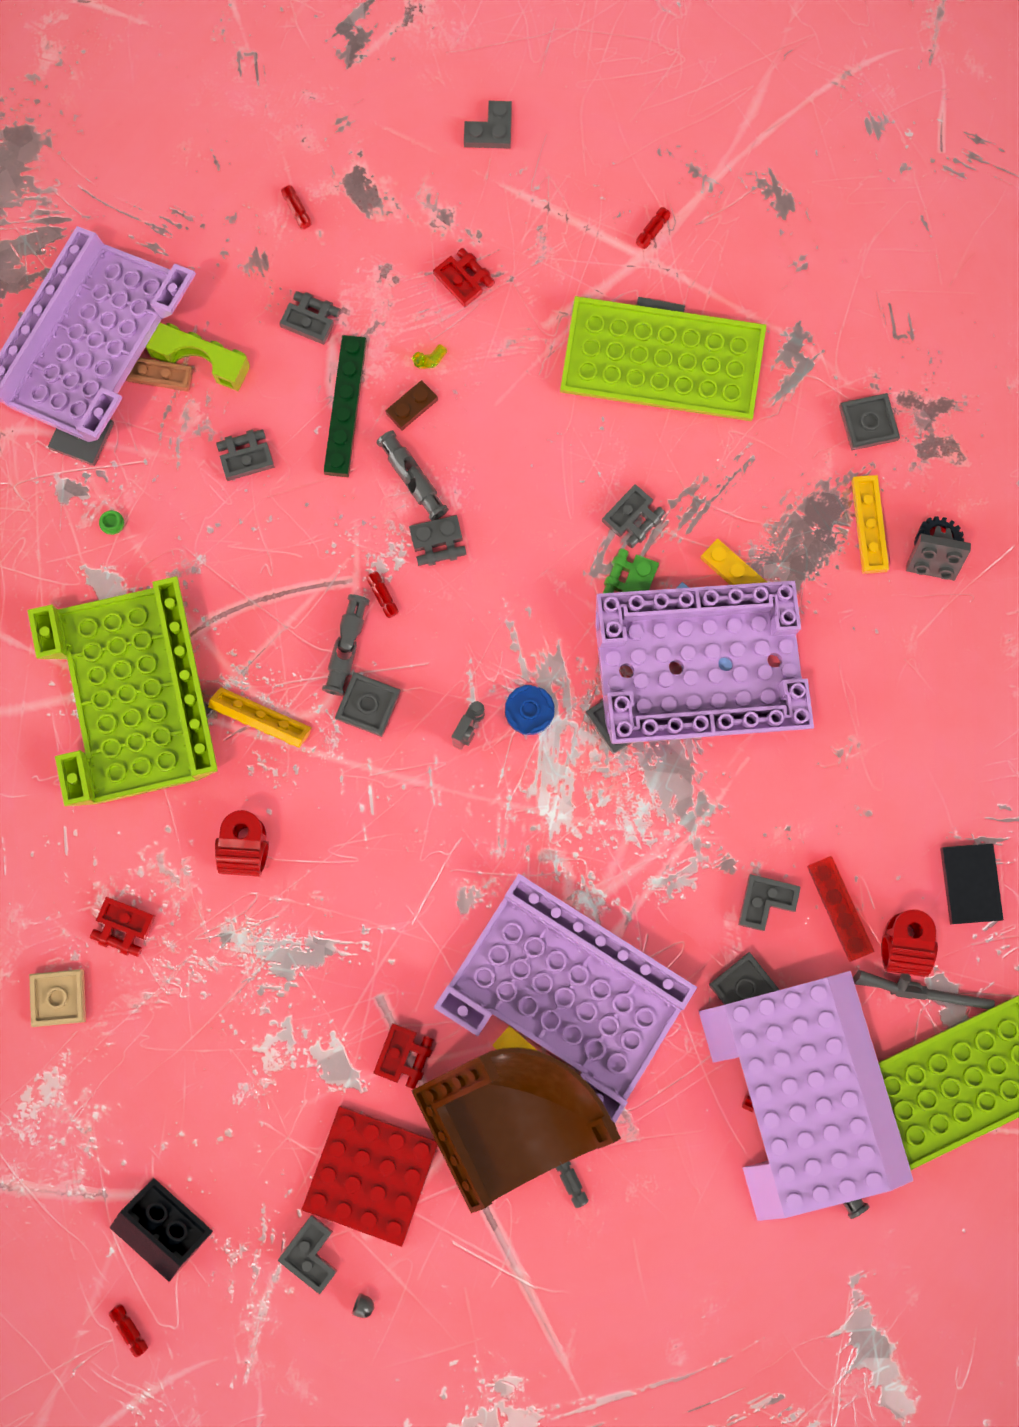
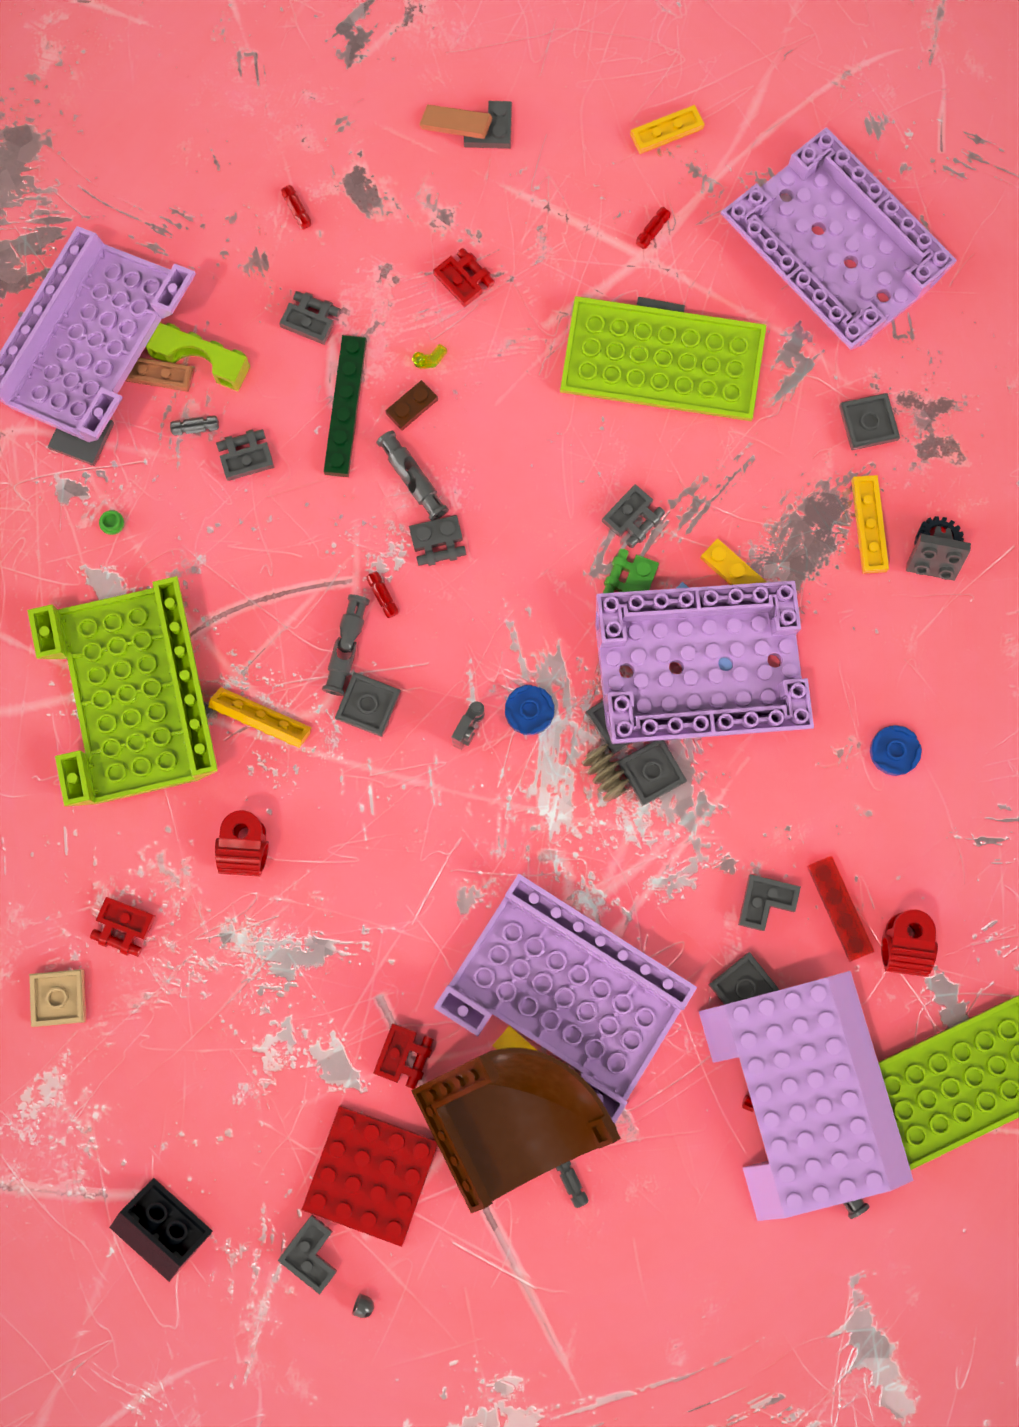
(128, 1330): red axle -> none
(194, 425): none -> dark grey axle
(455, 121): none -> nougat tile
(605, 773): none -> dark tan piece
(652, 771): none -> dark grey plate
(667, 129): none -> yellow plate
(859, 225): none -> lavender slope
(895, 750): none -> blue tile
(910, 990): dark grey piece -> none
(971, 884): black tile -> none

